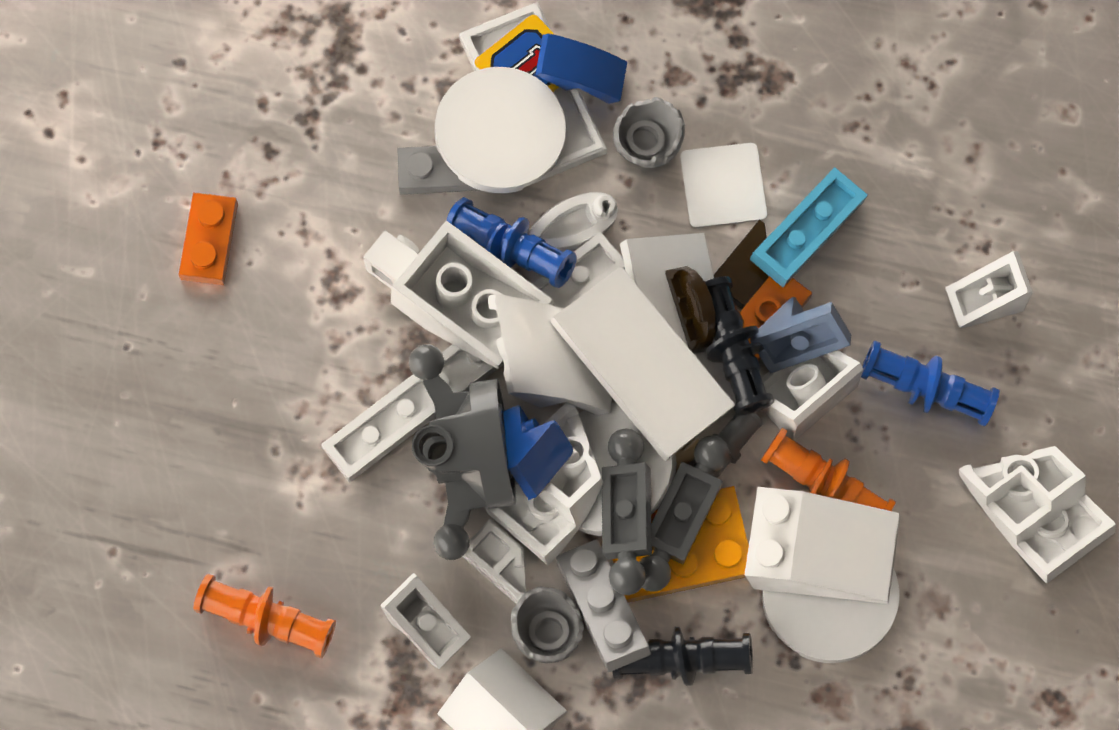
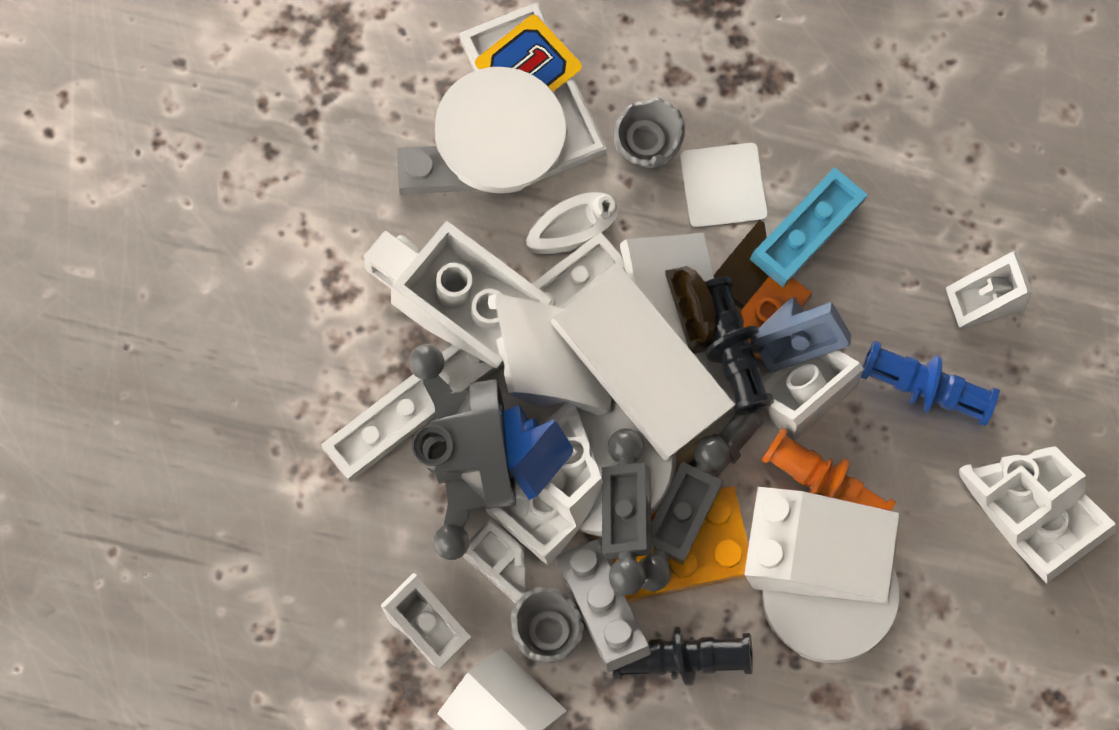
(208, 238): orange plate -> none
(264, 616): orange piece -> none
(512, 242): blue piece -> none
(581, 66): blue slope -> none

